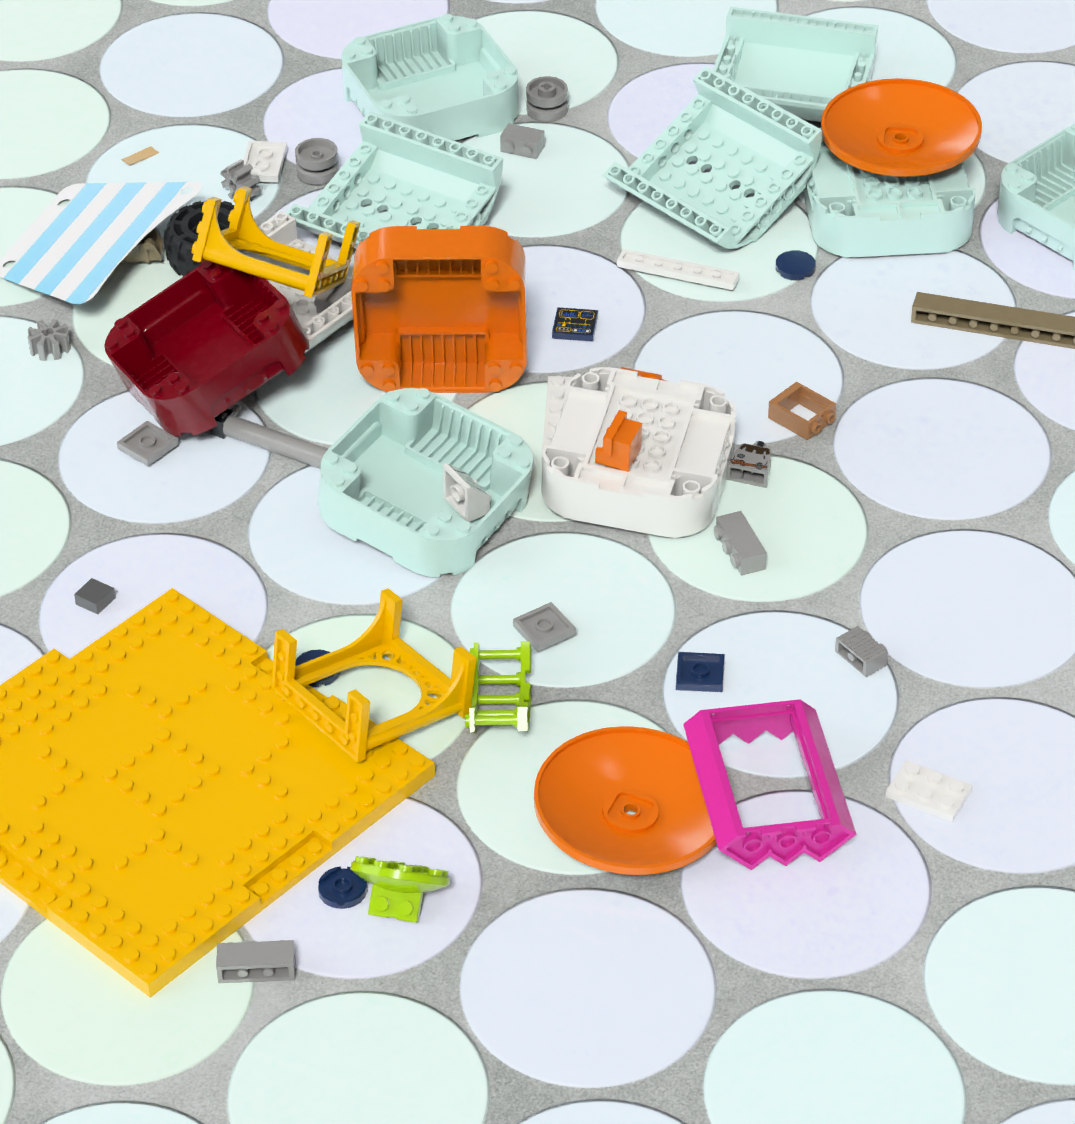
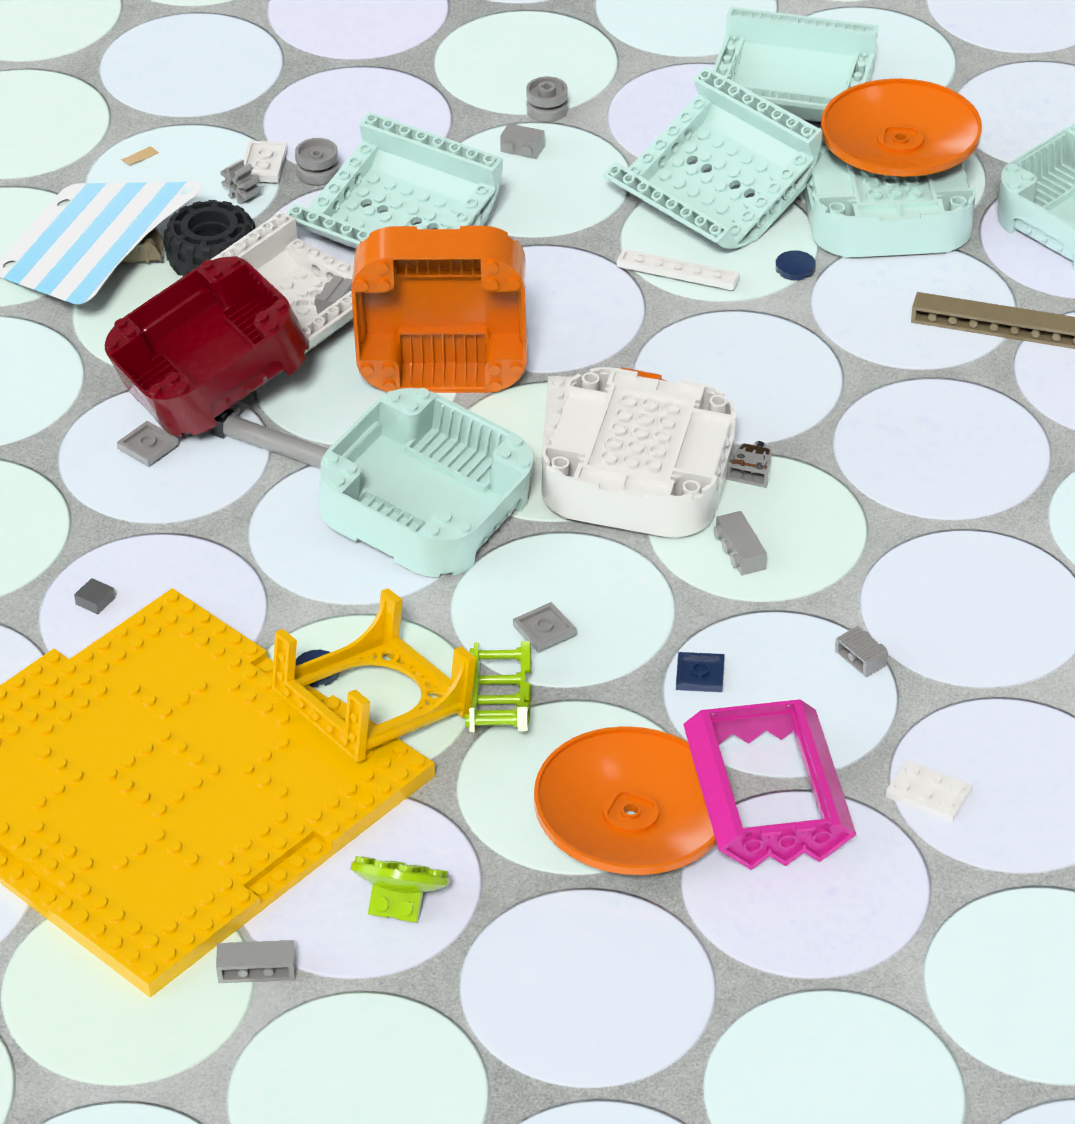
(48, 340): light grey gear -> none
(245, 234): yellow arch -> none
(341, 888): dark blue tile -> none
(434, 77): light aqua container -> none
(464, 493): white slope -> none
(575, 324): tile -> none
(620, 443): orange plate -> none
(797, 394): medium nougat window -> none

